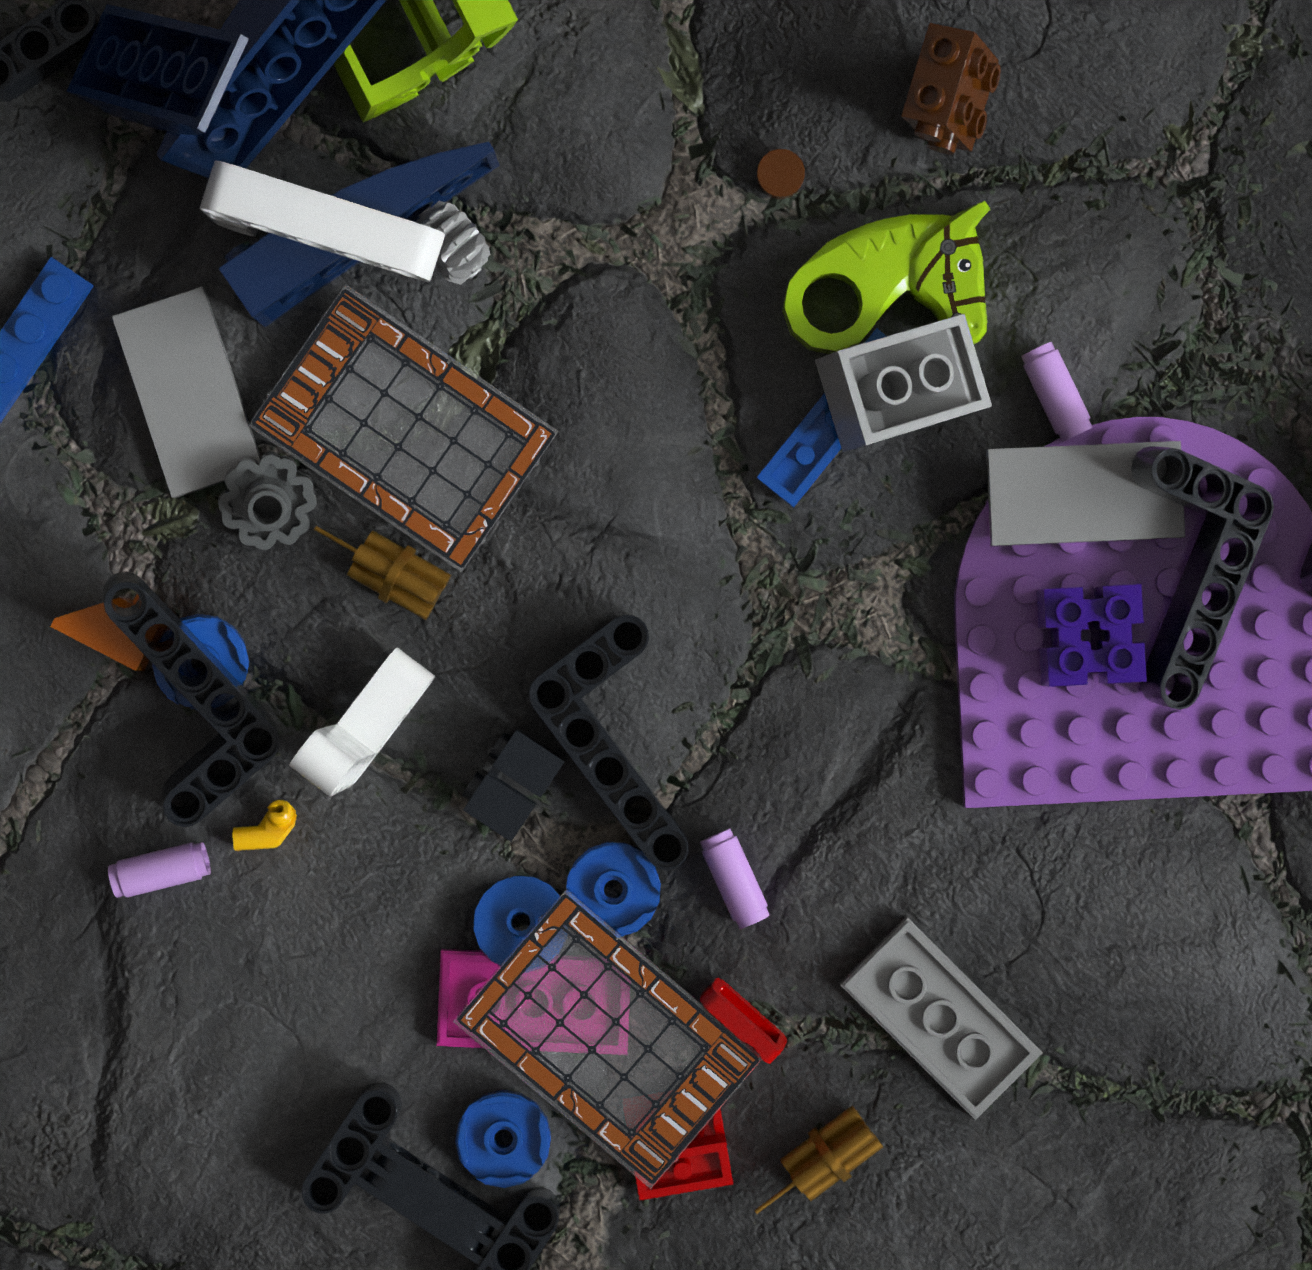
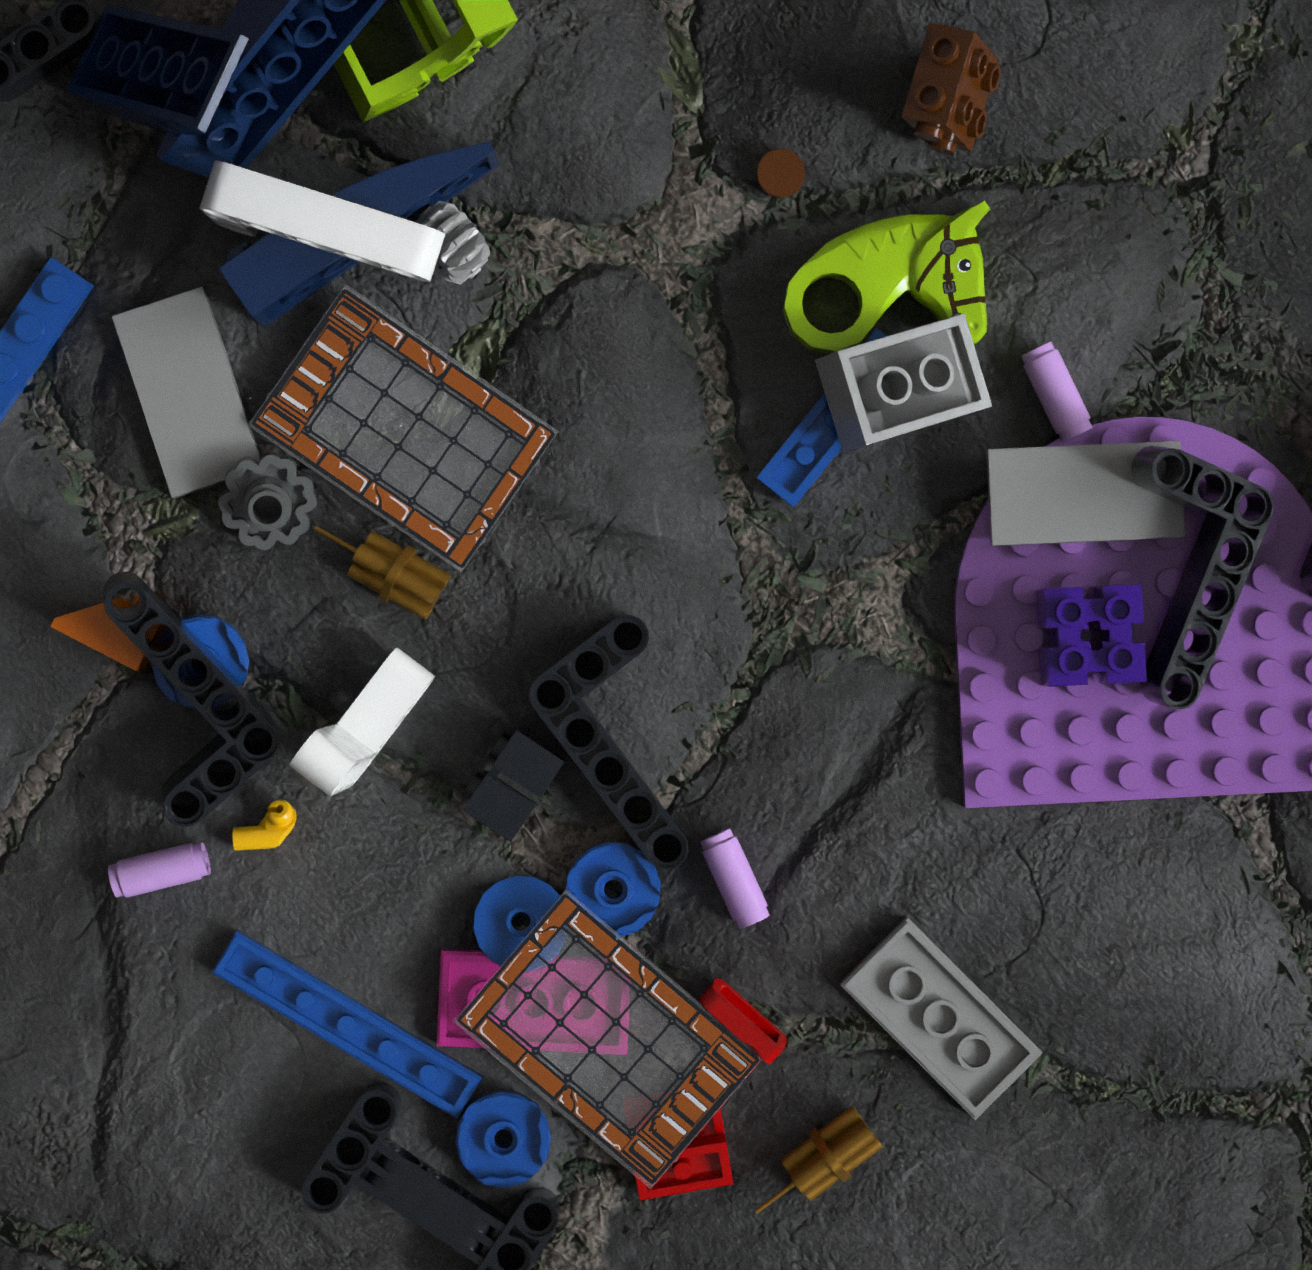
(347, 1023): none -> blue tile

